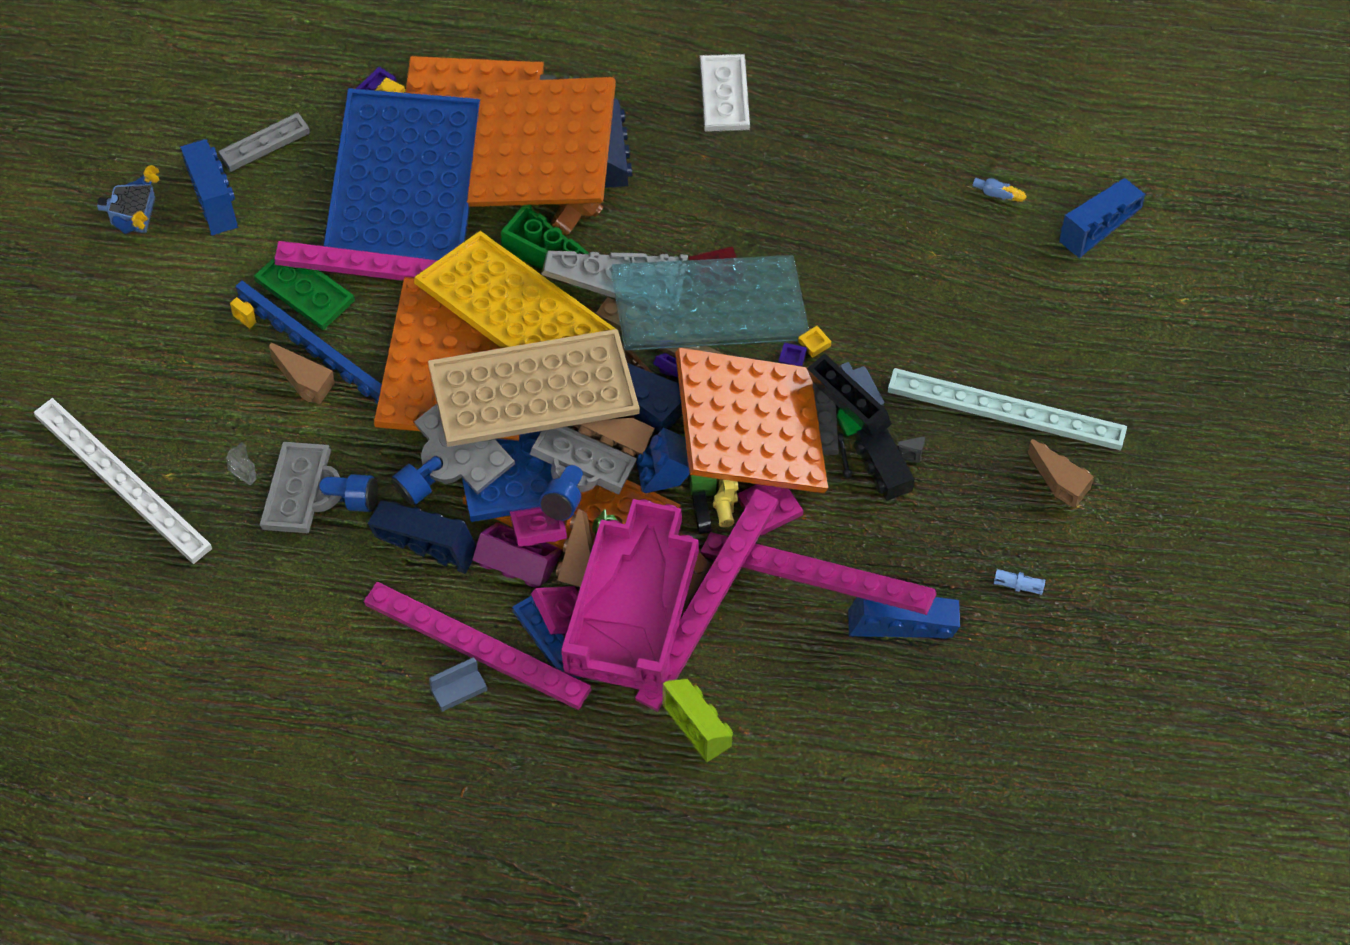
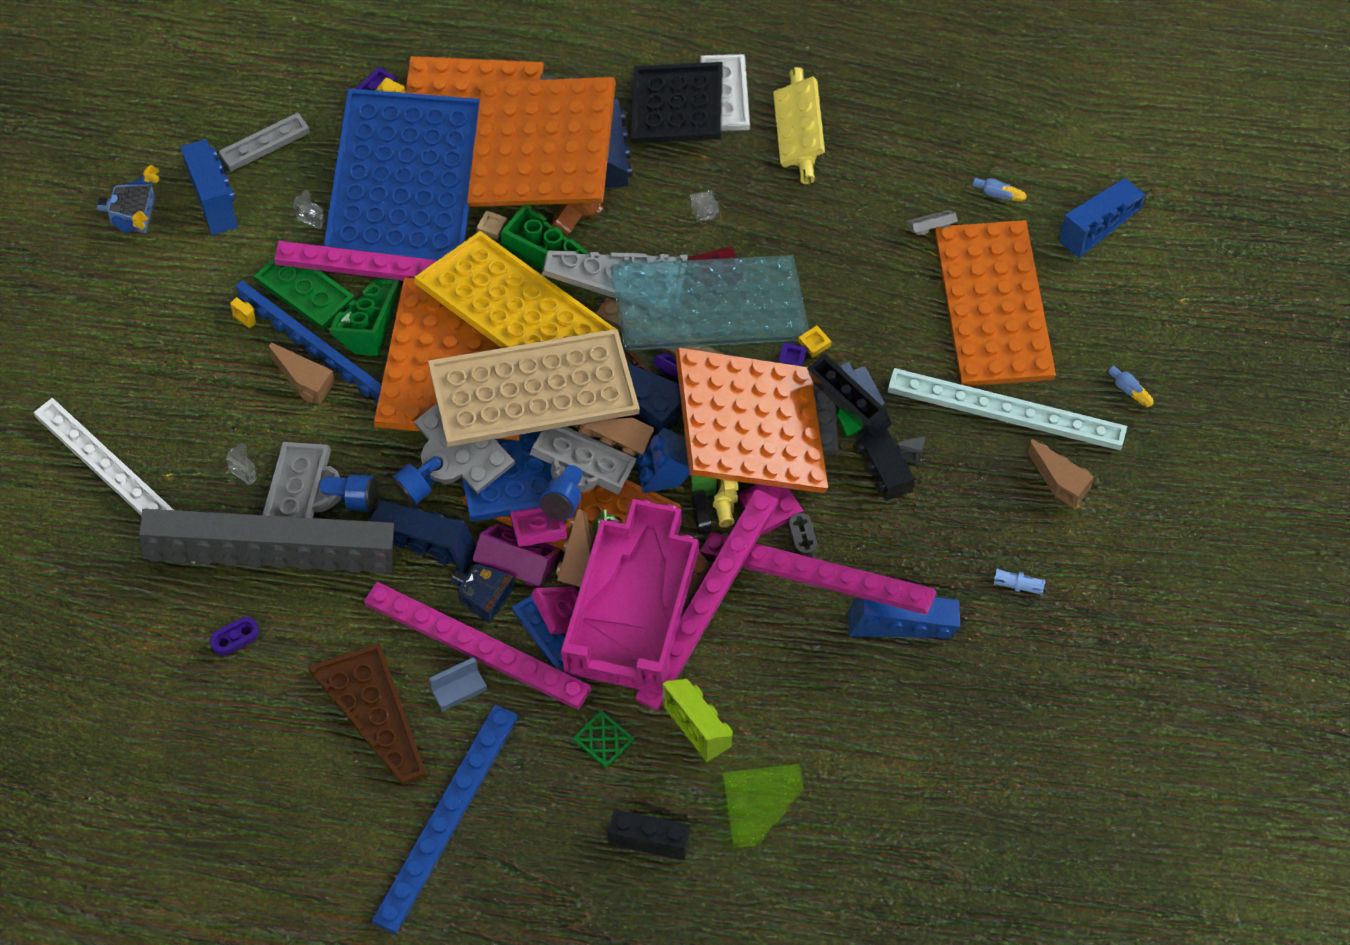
(234, 636): none -> dark purple plate
(267, 541): none -> dark grey brick
(307, 211): none -> clear bracket
(367, 320): none -> green wedge
(369, 700): none -> reddish brown wing
(445, 820): none -> blue plate
(483, 590): none -> dark blue torso
(492, 224): none -> tan plate
(618, 751): none -> green window
(649, 834): none -> black brick
(677, 102): none -> black plate
(704, 206): none -> clear bracket
(759, 800): none -> clear neon green plate
(799, 124): none -> light yellow plate
(807, 534): none -> dark grey beam
(847, 473): black hinge -> none
(923, 224): none -> light grey plate
(994, 303): none -> orange plate
(1131, 386): none -> medium blue piece

